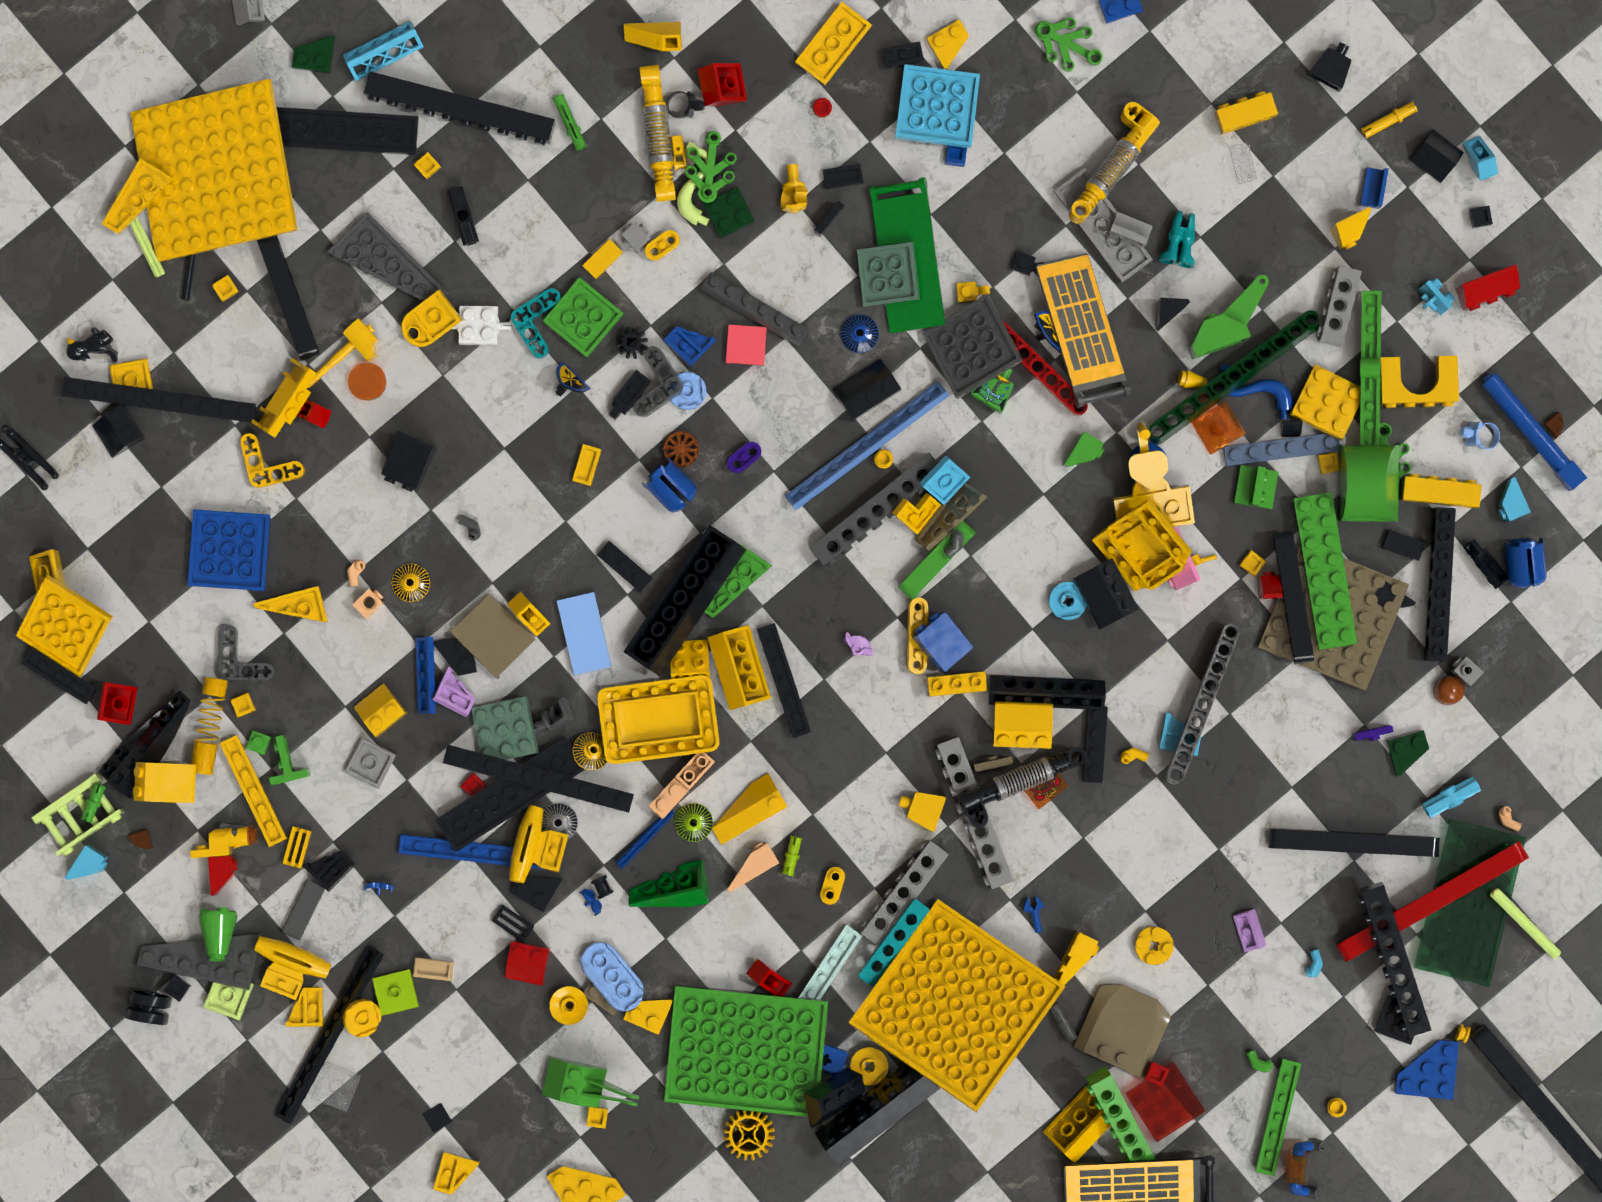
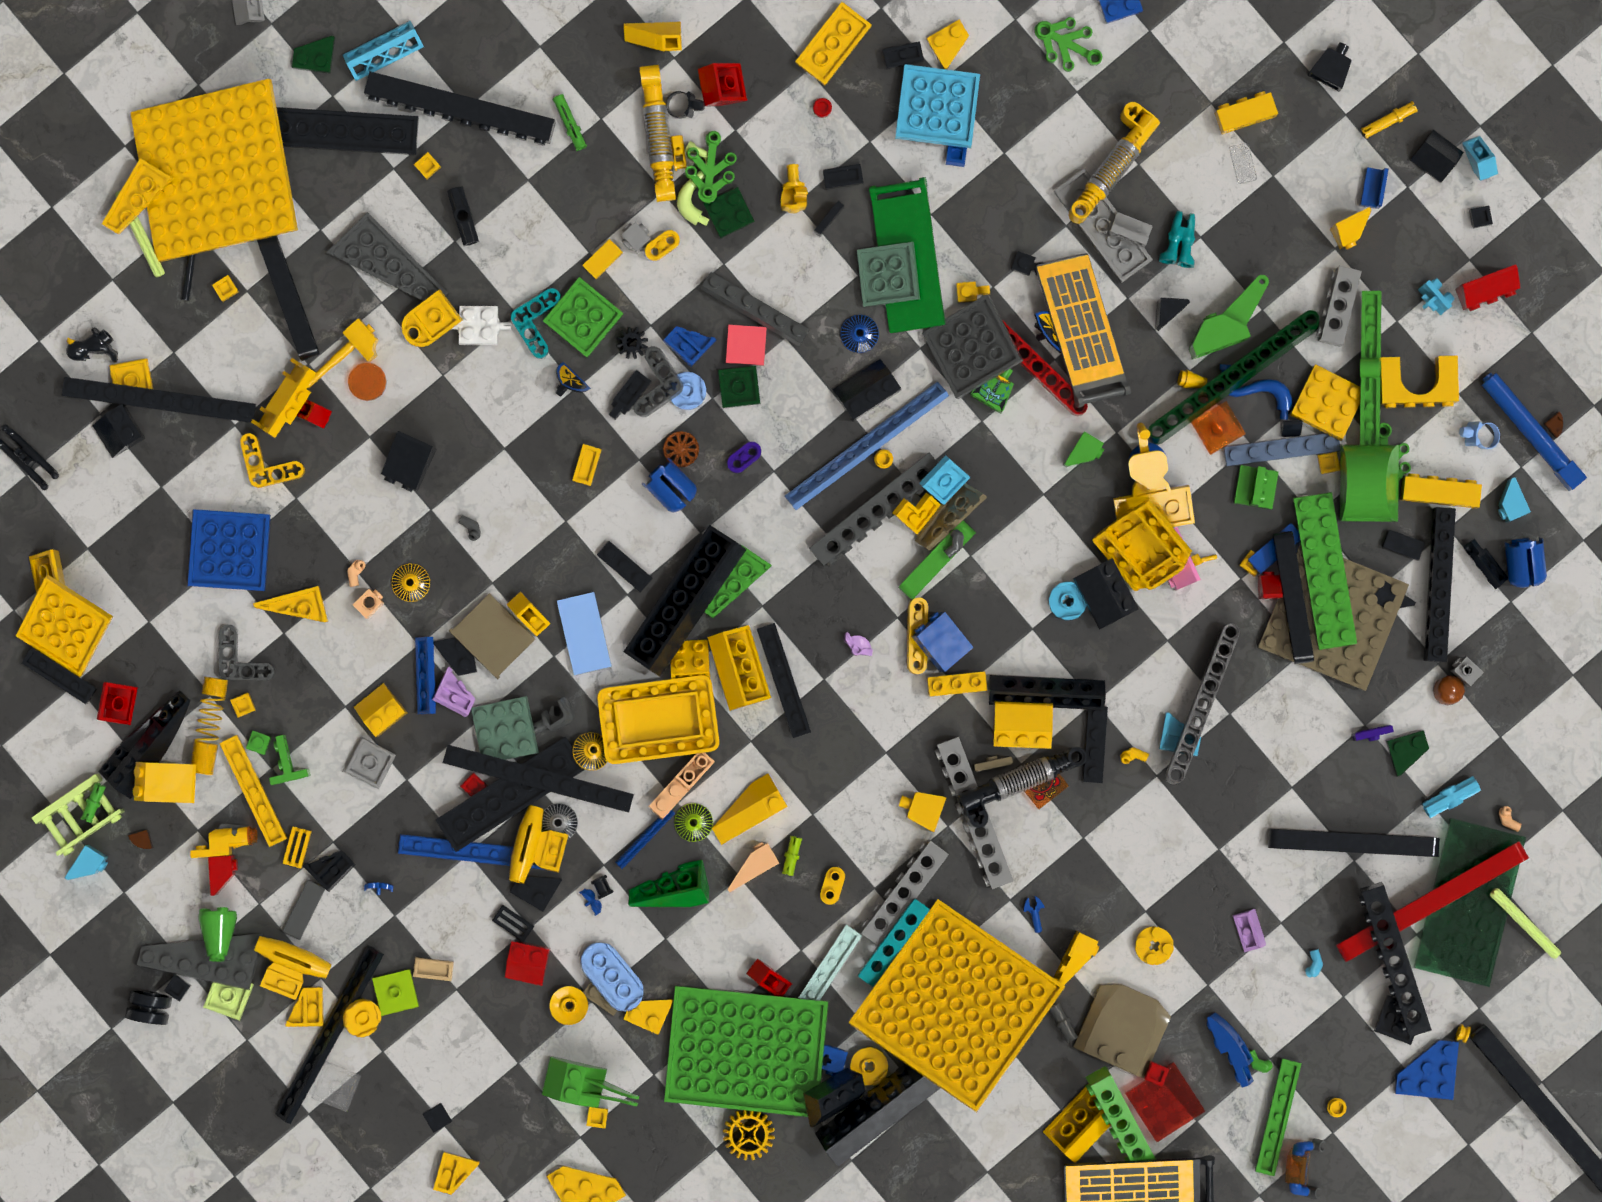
(739, 387): none -> dark green plate
(1228, 1040): none -> blue slope
(1266, 555): none -> blue tile

